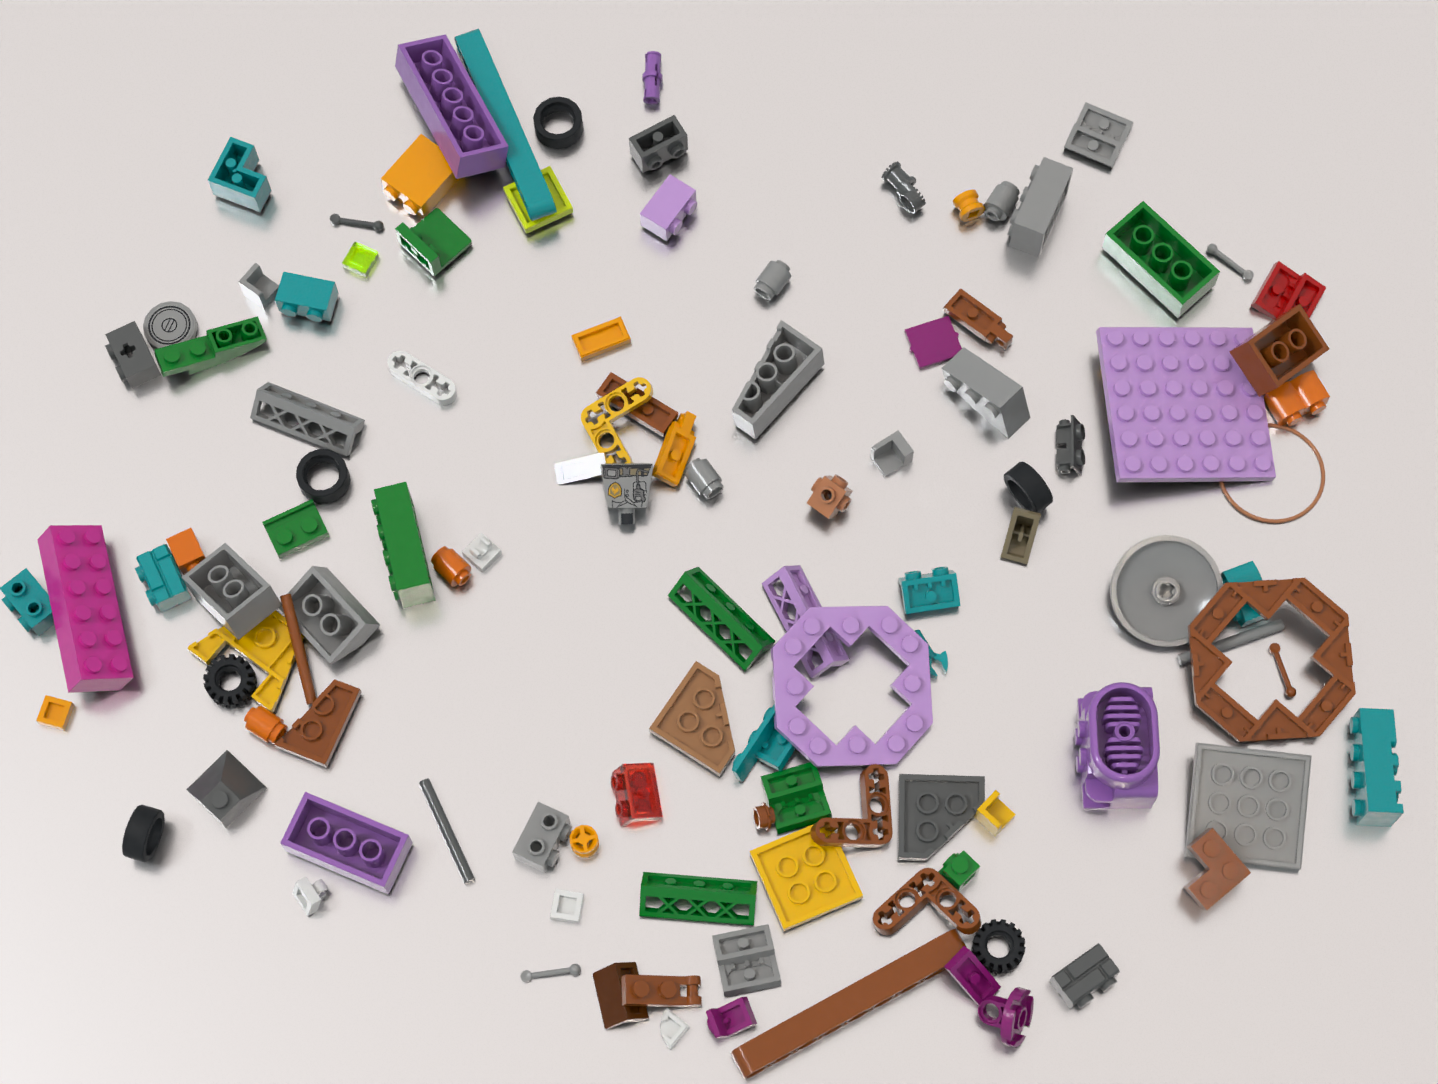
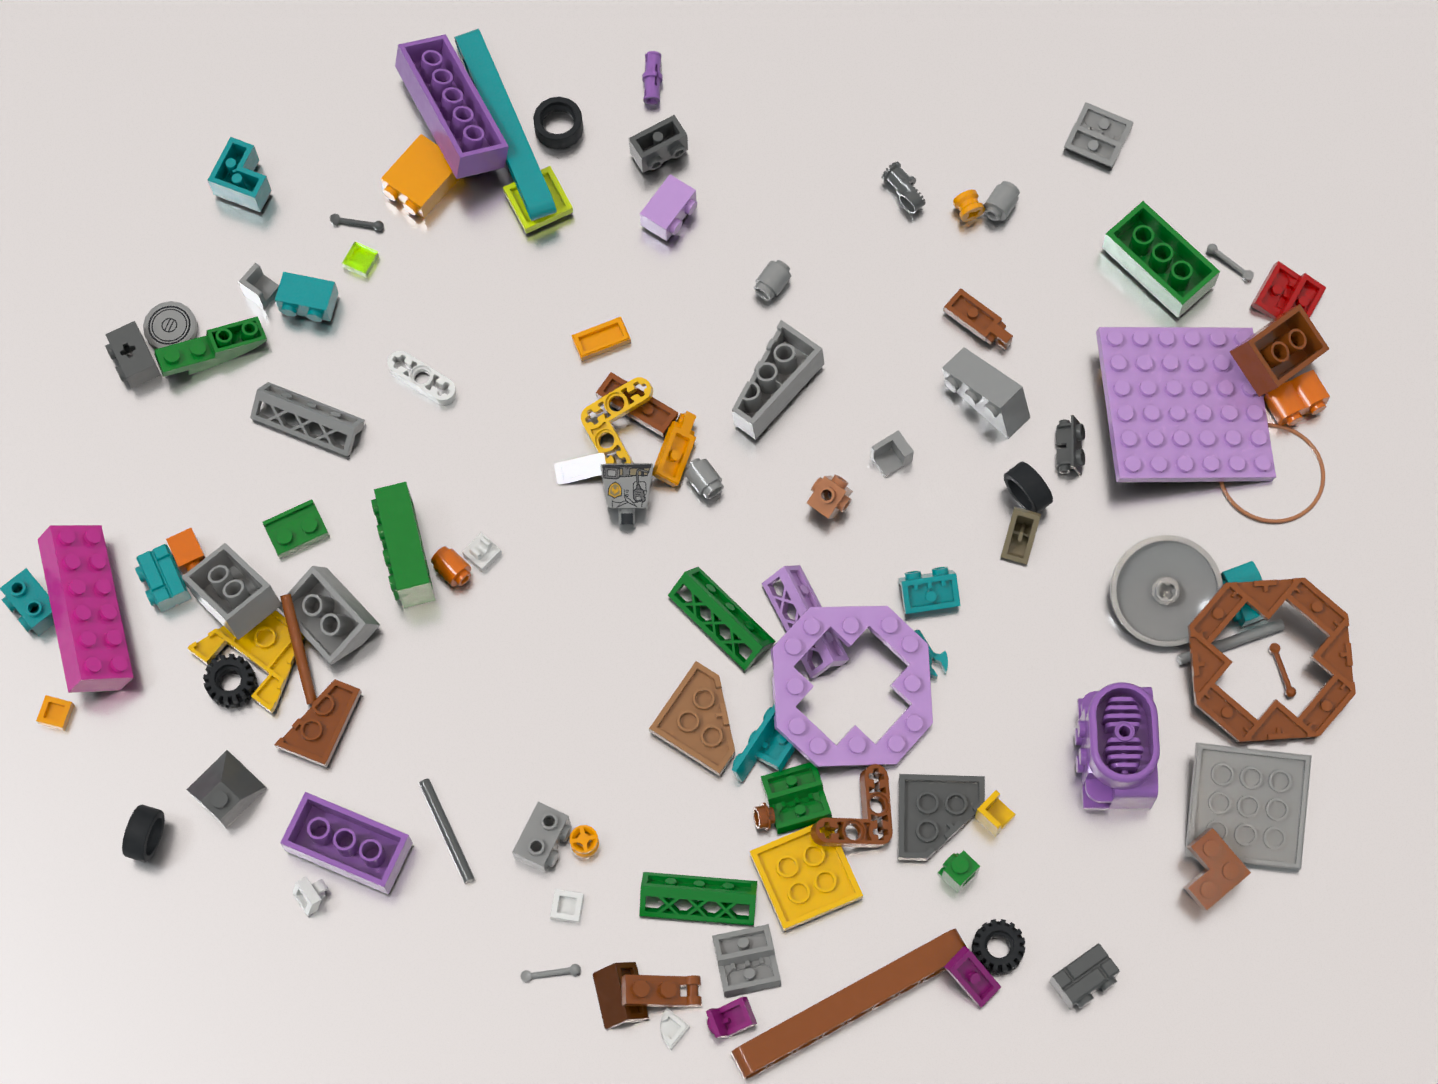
(265, 724): orange brick -> none
(314, 458): black tyre -> none
(433, 241): green bracket -> none
(636, 793): clear red bracket -> none
(931, 895): dark orange beam -> none
(933, 342): magenta piece -> none
(1012, 1017): magenta tile -> none
(1039, 206): light grey brick -> none
(1375, 768): teal wedge -> none

